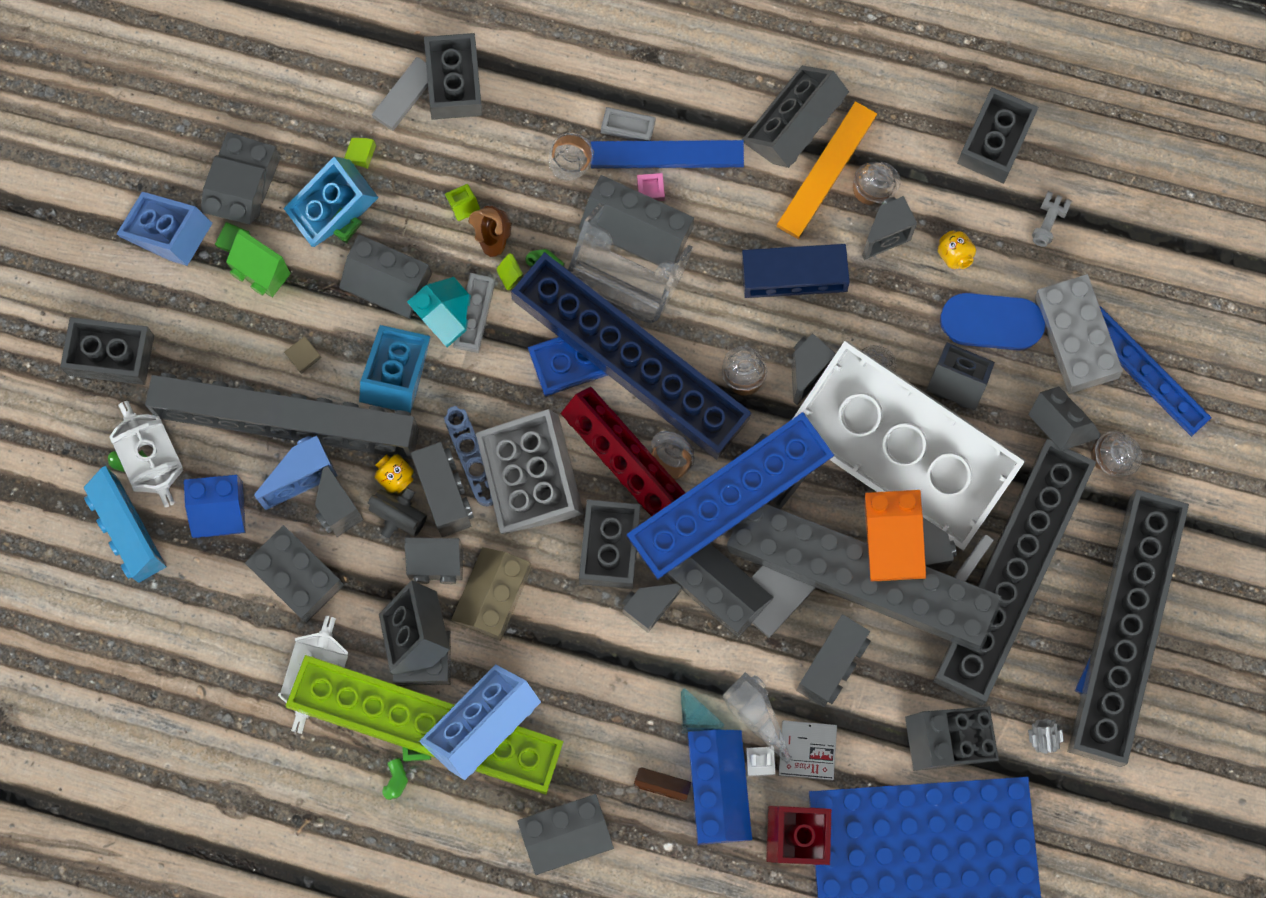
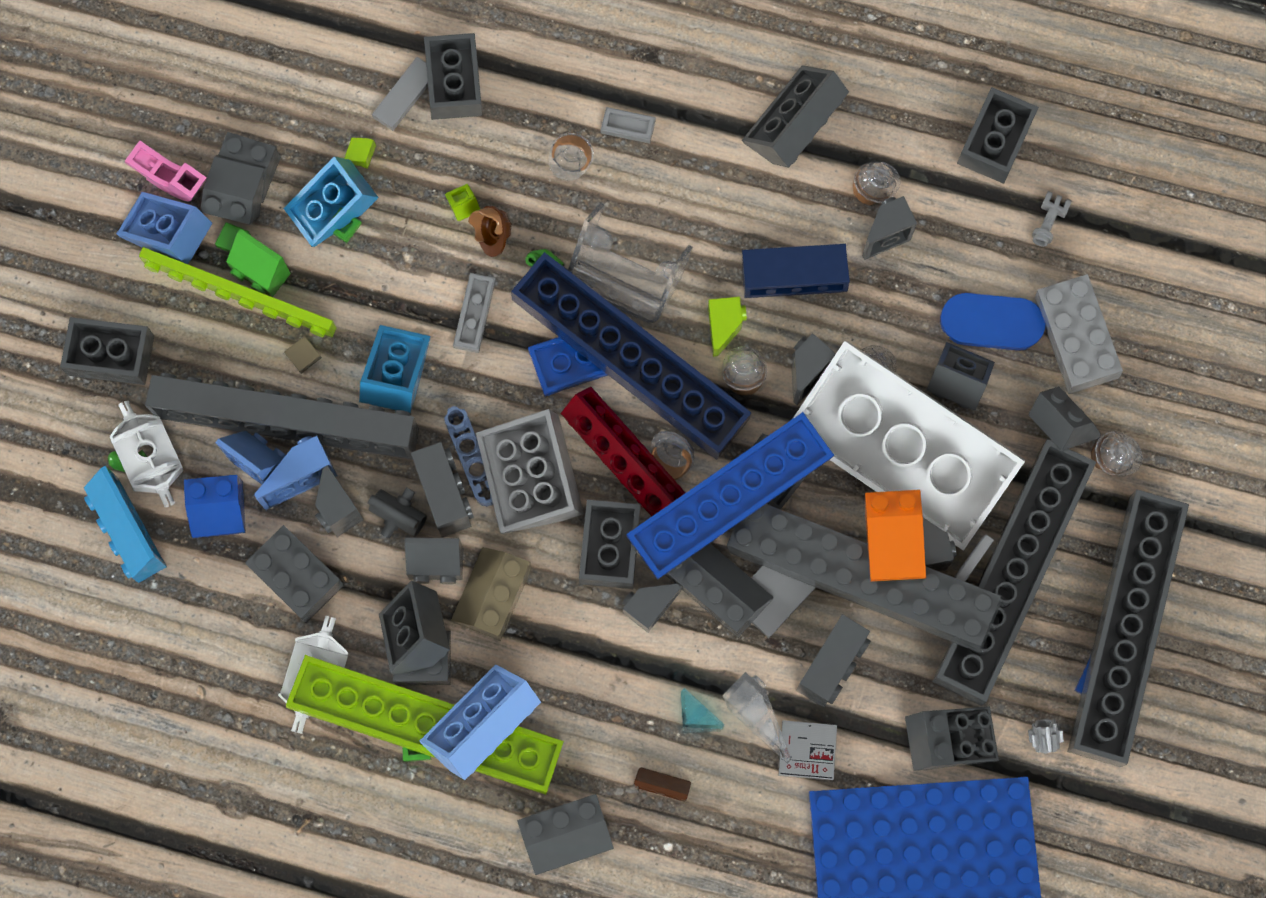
(173, 179): none -> bright pink arch
(247, 297): none -> lime plate
(251, 454): none -> medium blue slope
(383, 275): dark grey slope -> none
(393, 473): yellow head -> none
(397, 782): bright green arm -> none
(443, 308): teal slope -> none
(509, 272): lime slope -> none
(639, 222): dark grey slope -> none
(651, 185): bright pink tile -> none
(668, 154): blue tile -> none
(719, 786): blue slope -> none
(725, 321): none -> lime slope
(760, 761): white tile -> none
(799, 835): dark red slope -> none
(826, 170): light orange tile -> none
(956, 250): yellow head -> none
(1155, 379): blue tile -> none

